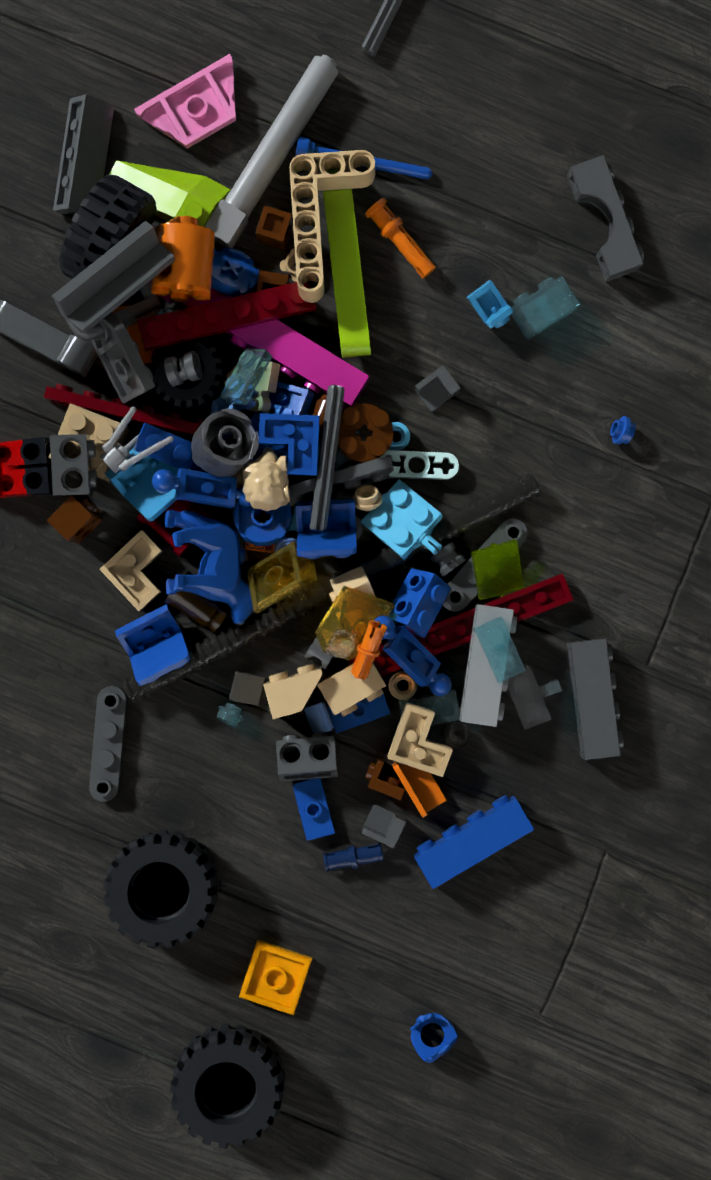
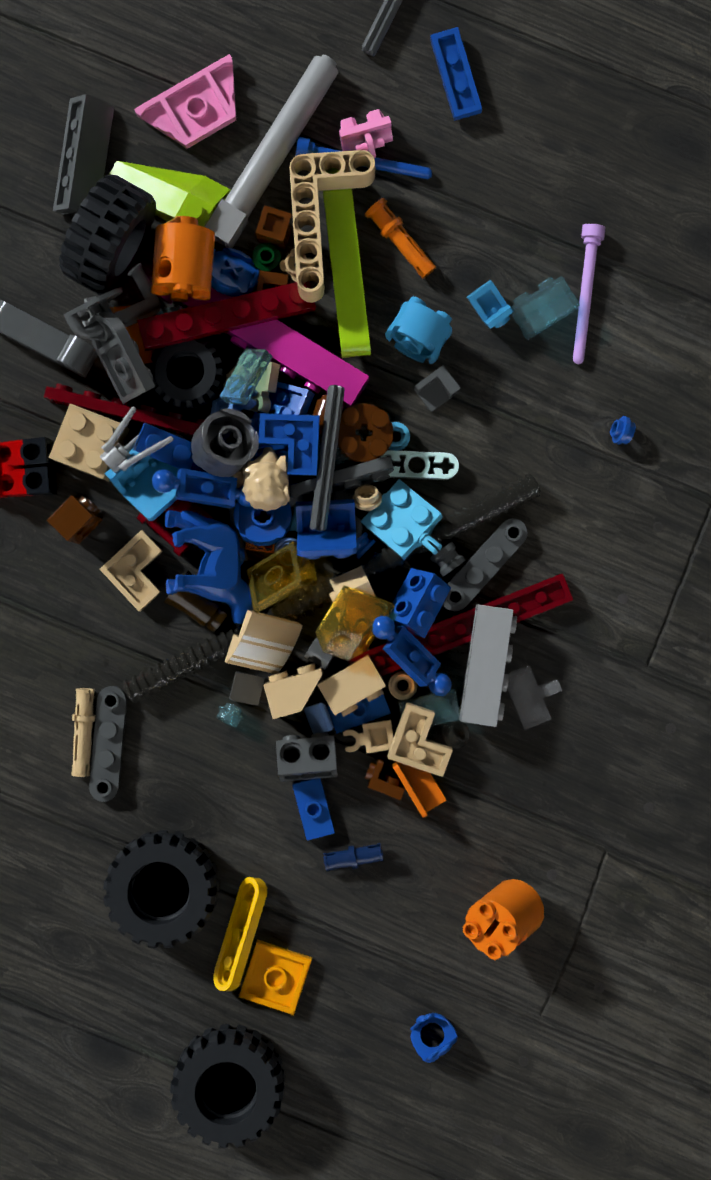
(63, 464): dark grey brick -> none
(83, 726): none -> tan pin
(113, 278): dark grey panel -> none
(154, 645): blue bracket -> none
(183, 368): dark grey wheel -> none
(240, 934): none -> yellow plate
(263, 642): none -> tan slope
(269, 265): none -> dark green plate
(363, 545): none -> blue bush
(367, 135): none -> bright pink hips
(368, 649): orange axle -> none
(375, 736): none -> tan plate
(383, 825): dark grey panel -> none
(419, 330): none -> dark azure brick
(456, 73): none -> blue plate
(473, 841): blue brick -> none
(497, 569): clear neon green piece -> none
(499, 649): clear light blue plate -> none
(504, 918): none -> orange cylinder
(592, 236): none -> lavender piece
(594, 185): dark grey arch -> none
(594, 699): dark grey brick -> none

